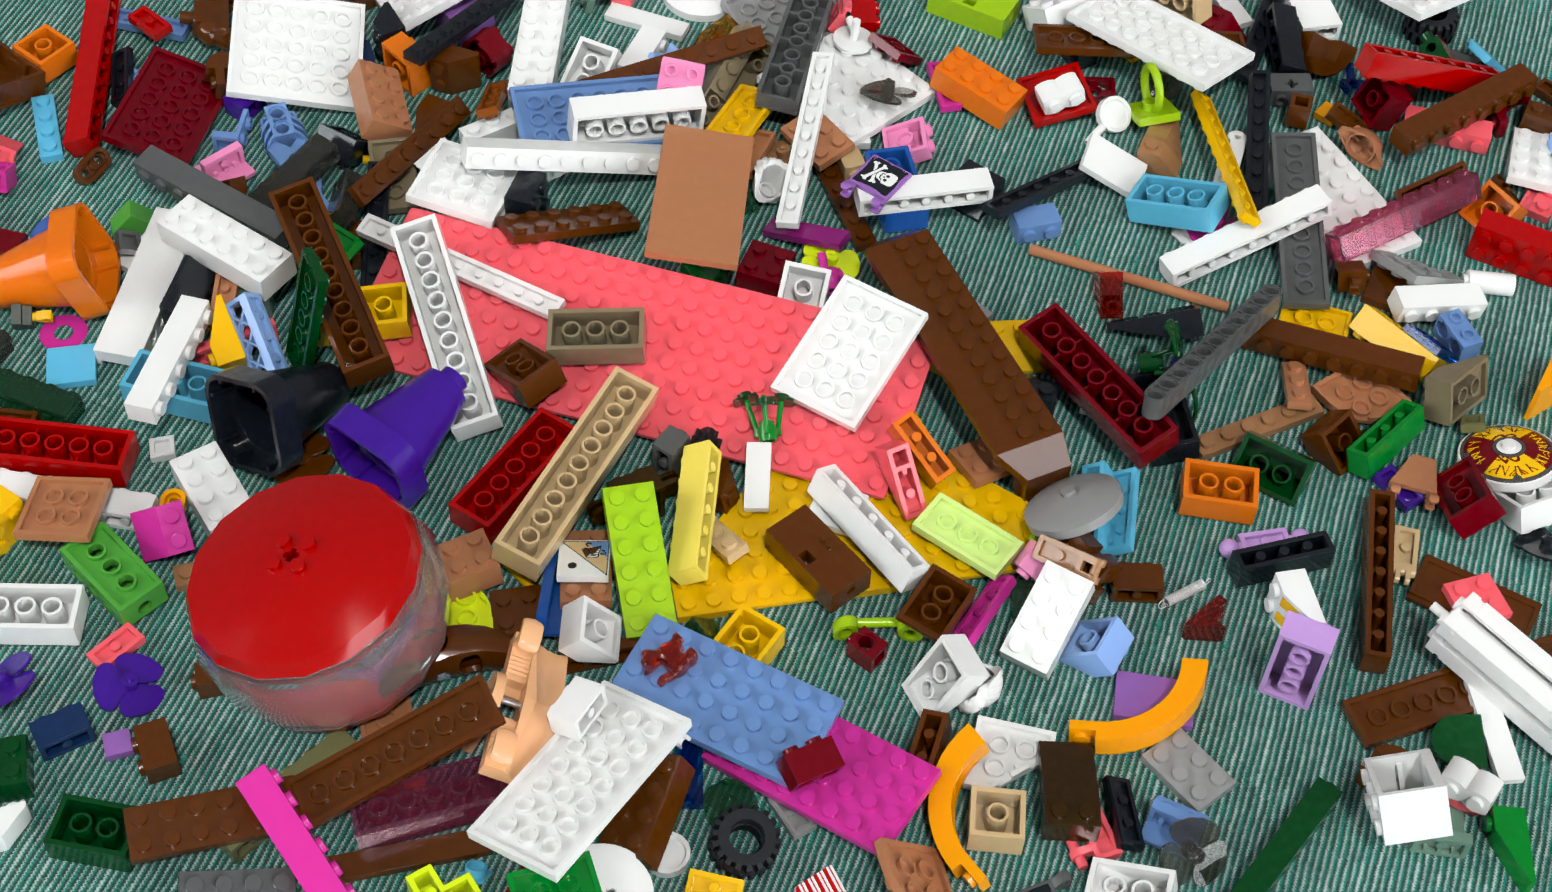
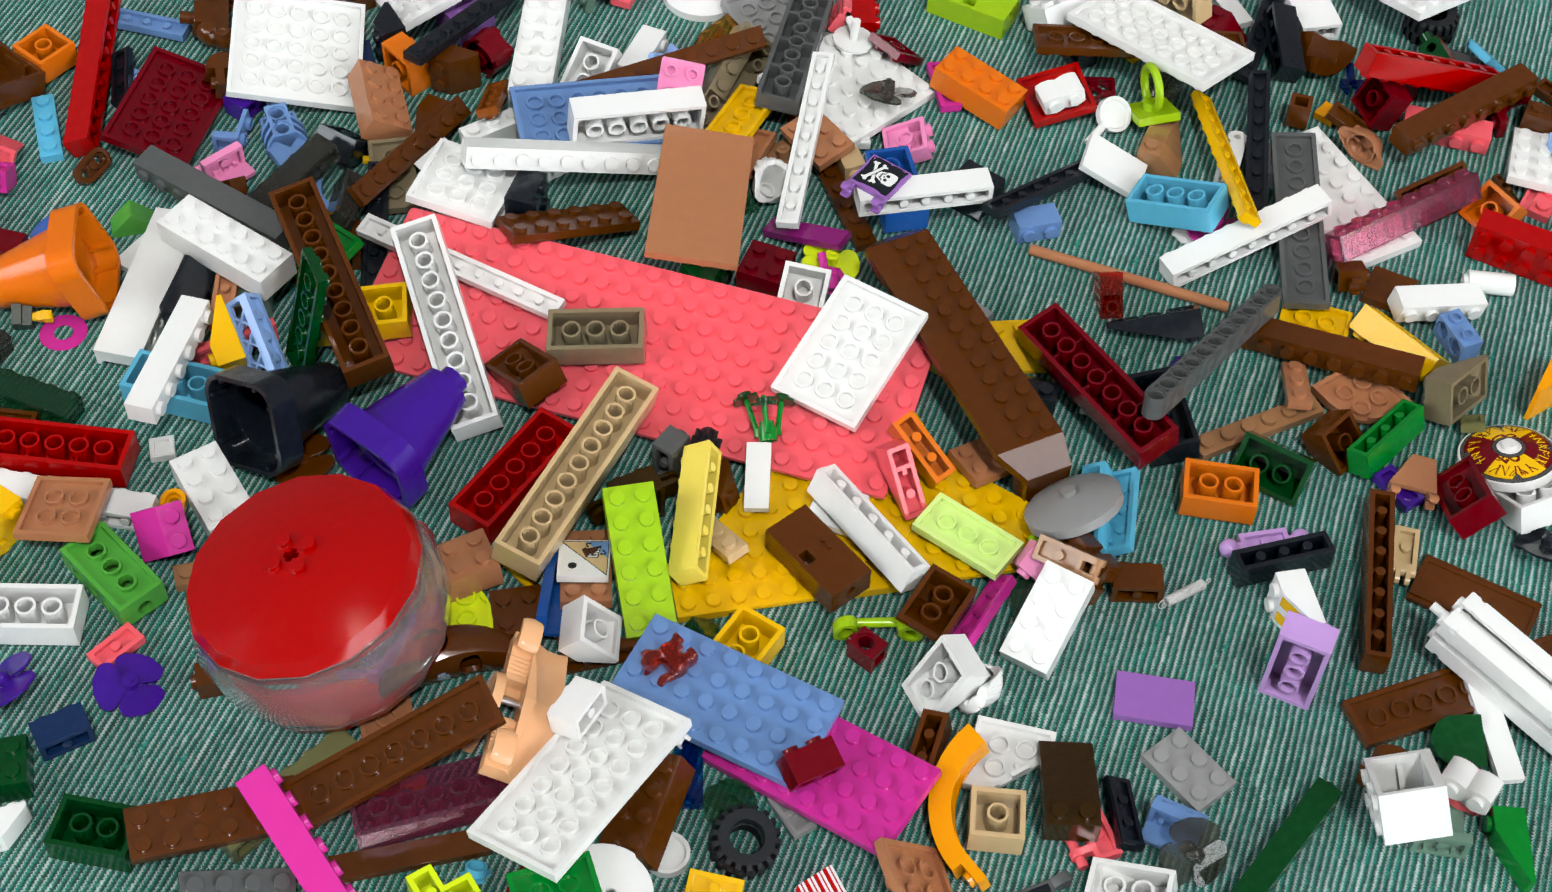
(71, 366): medium azure tile -> none
(117, 744): medium lavender tile -> none
(127, 241): dark grey plate -> none
(150, 23): red plate -> none
(156, 751): reddish brown brick -> none
(636, 18): white tile -> none
(1097, 646): light blue slope -> none
(1150, 726): light orange arch -> none
(1154, 360): dark green plant -> none
(1206, 623): clear red slope -> none
(1285, 83): dark grey brick -> none
(1412, 270): light grey plate -> none
(1430, 343): clear blue tile -> none
(1483, 586): coral plate -> none

